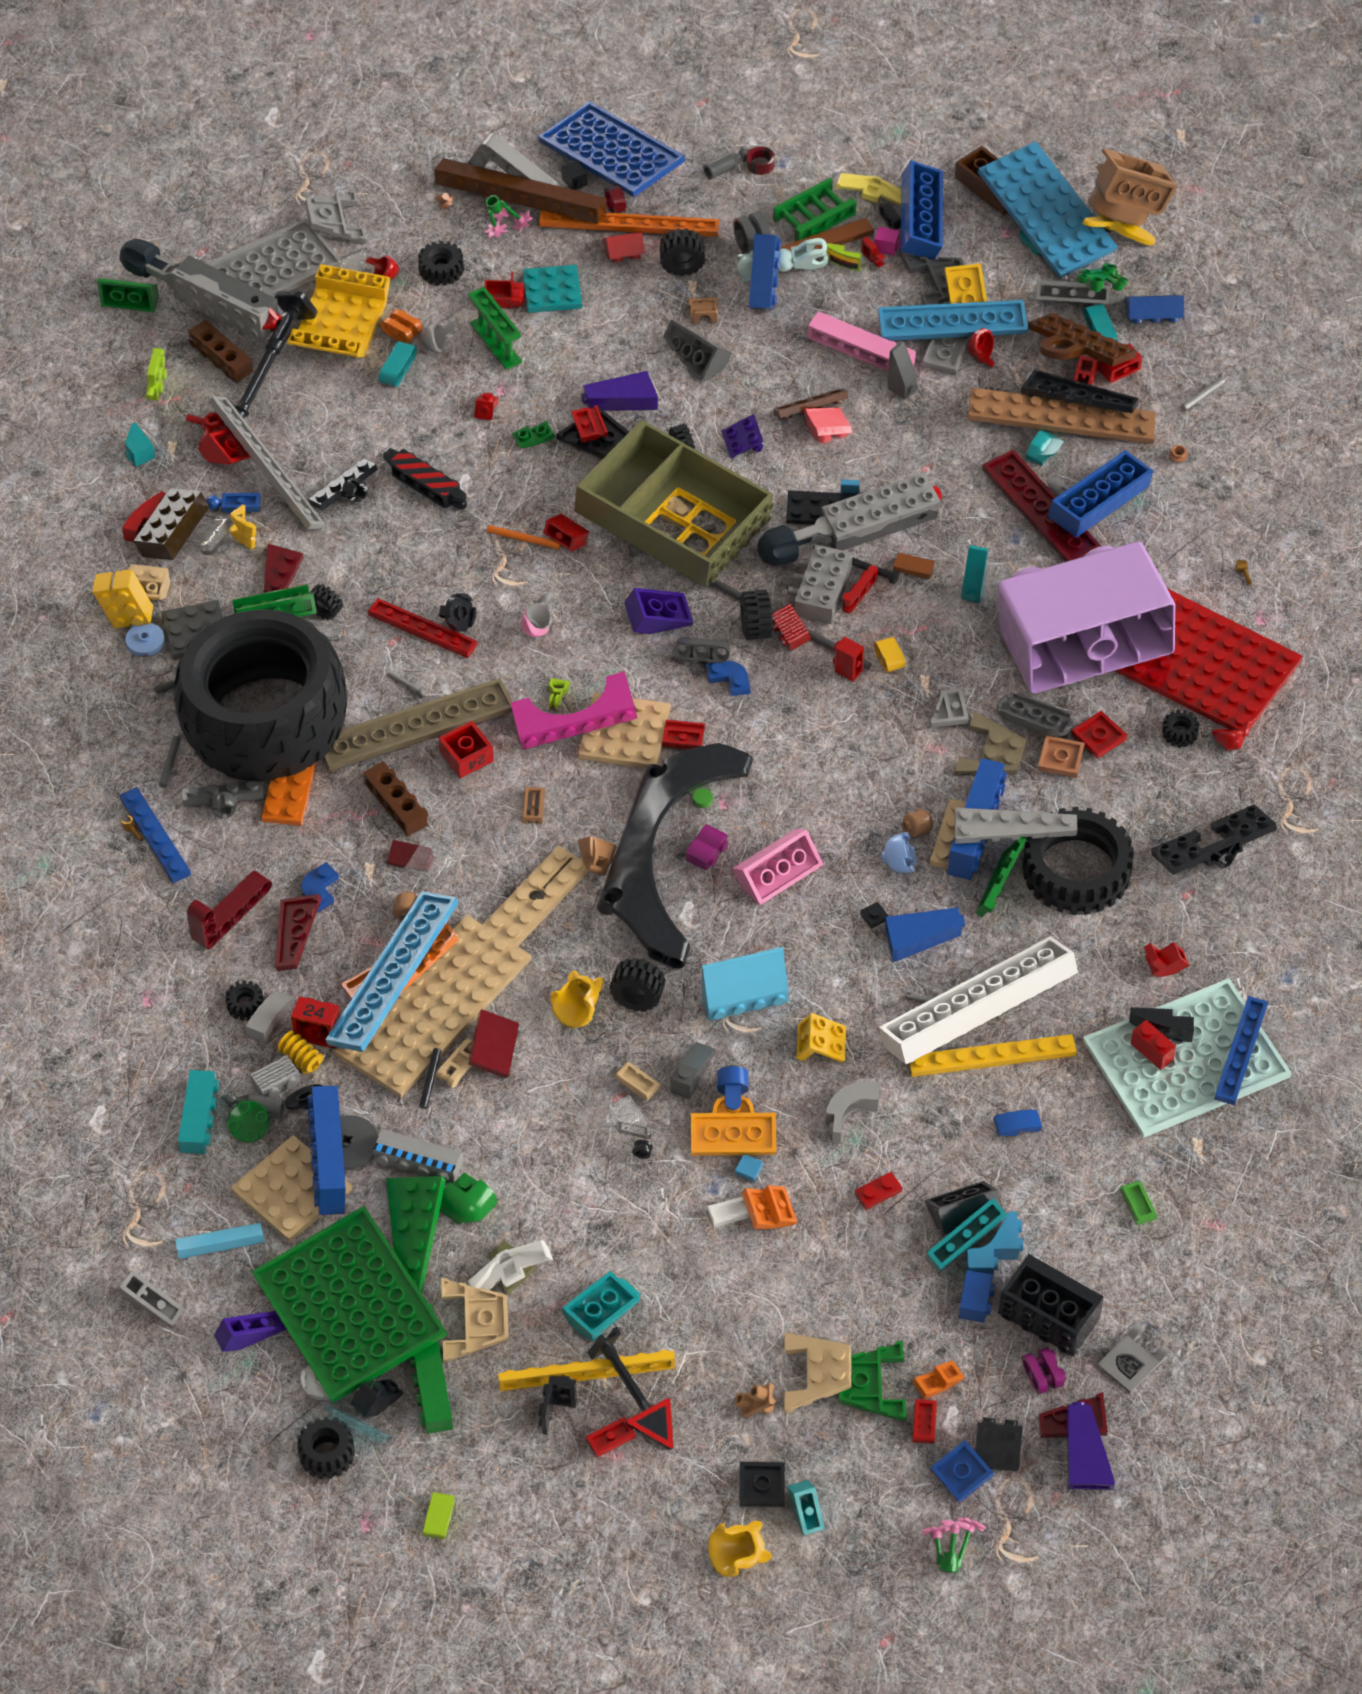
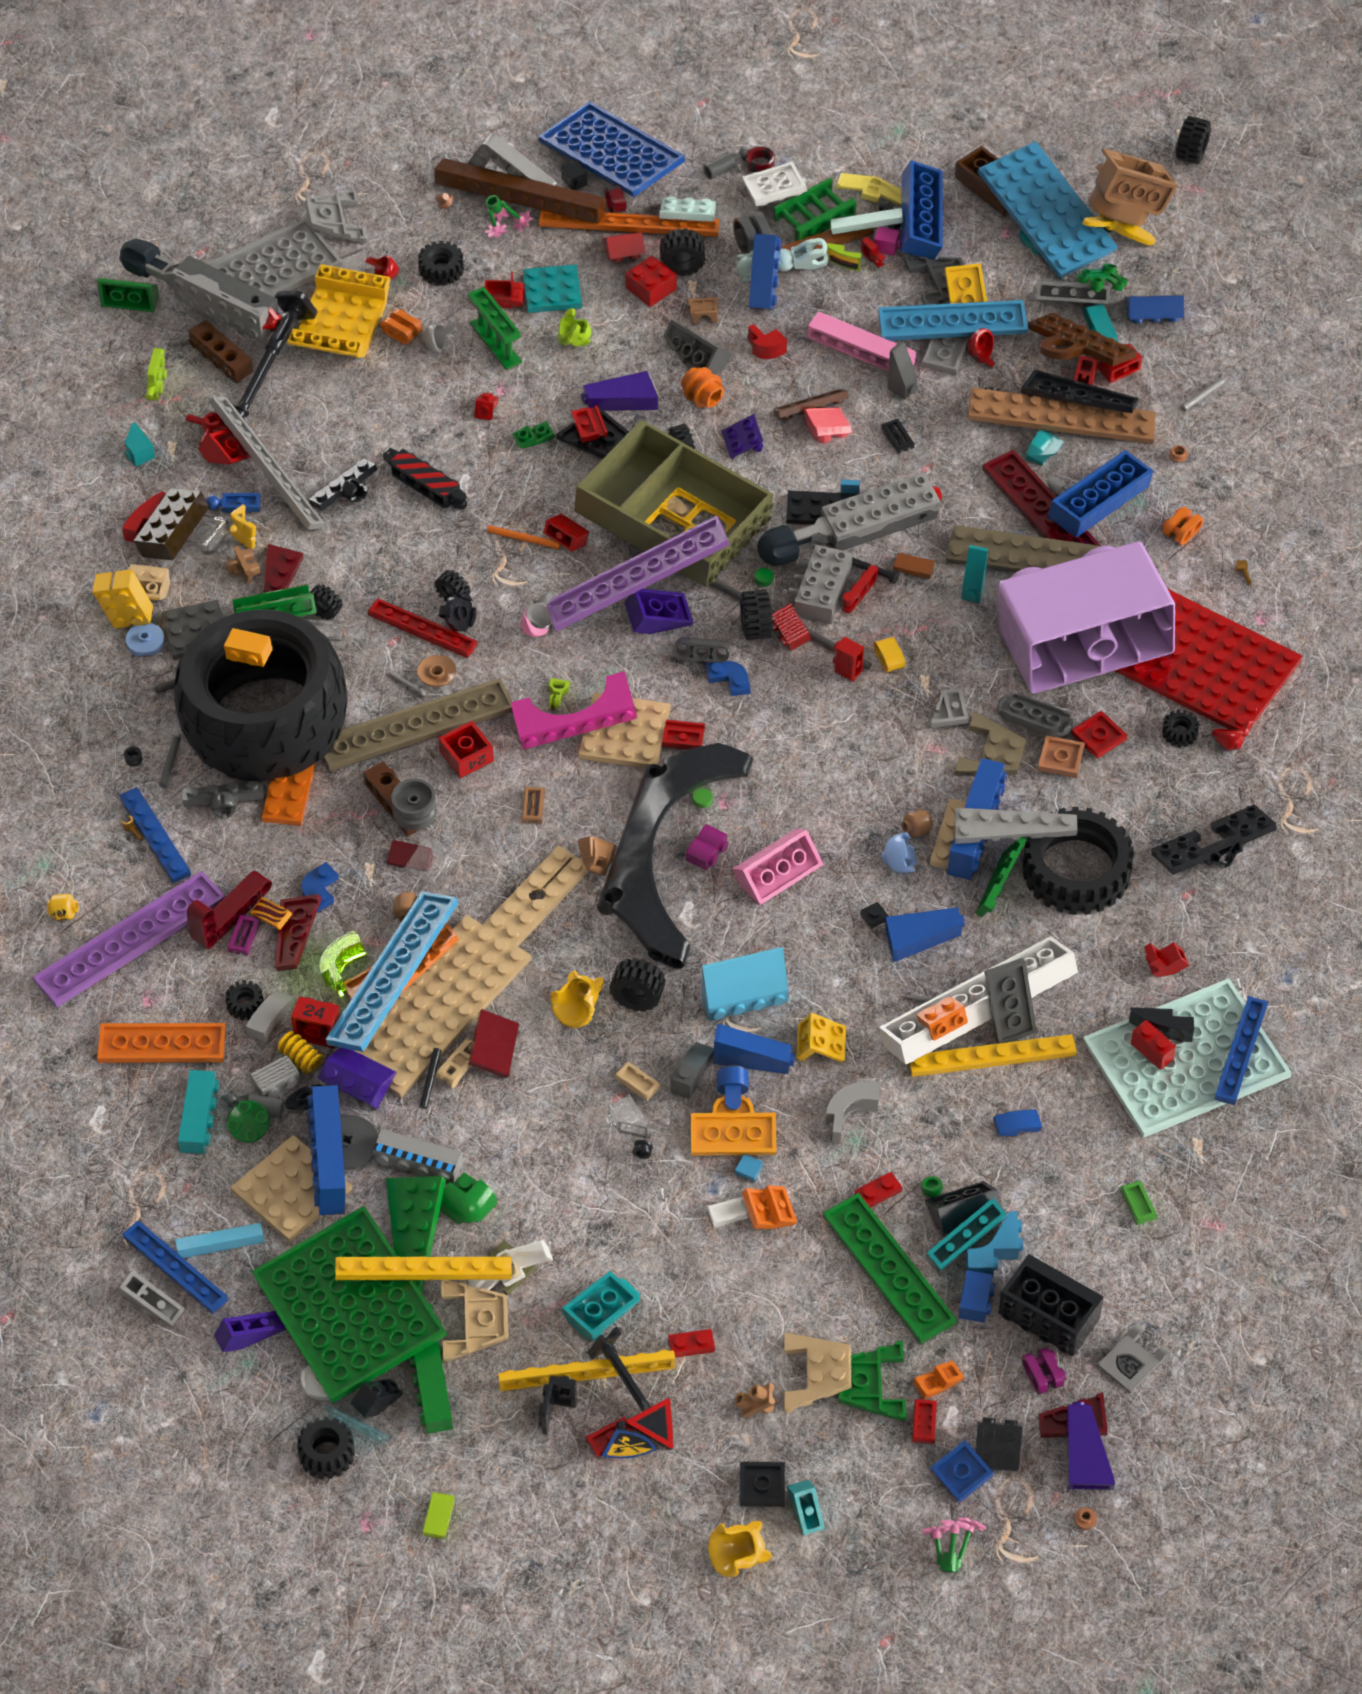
(62, 907): none -> yellow head
(125, 940): none -> medium lavender plate
(133, 751): none -> black bush
(161, 1042): none -> orange plate
(175, 1267): none -> blue plate
(232, 947): none -> magenta tile
(240, 564): none -> medium nougat hips
(248, 647): none -> light orange brick
(271, 913): none -> tile
(337, 957): none -> clear neon green arch
(357, 1076): none -> dark purple slope
(397, 364): teal beam -> none
(414, 804): none -> dark grey wheel
(423, 1268): none -> yellow plate
(437, 671): none -> medium nougat dish
(451, 583): none -> black tyre
(574, 331): none -> lime helmet
(627, 1443): none -> shield
(637, 573): none -> medium lavender plate
(651, 281): none -> red brick
(687, 209): none -> light aqua plate
(692, 1343): none -> red plate
(702, 387): none -> orange piece
(751, 1051): none -> blue slope
(764, 577): none -> green tile
(768, 345): none -> red brick
(774, 184): none -> white plate
(866, 221): none -> light aqua tile
(889, 1268): none -> green plate
(903, 446): none -> black tile
(931, 1186): none -> green tile
(943, 1017): none -> orange bracket
(1010, 1001): none -> dark grey plate
(1013, 550): none -> dark tan plate
(1082, 1523): none -> nougat plate
(1182, 525): none -> orange brick
(1193, 140): none -> black tyre

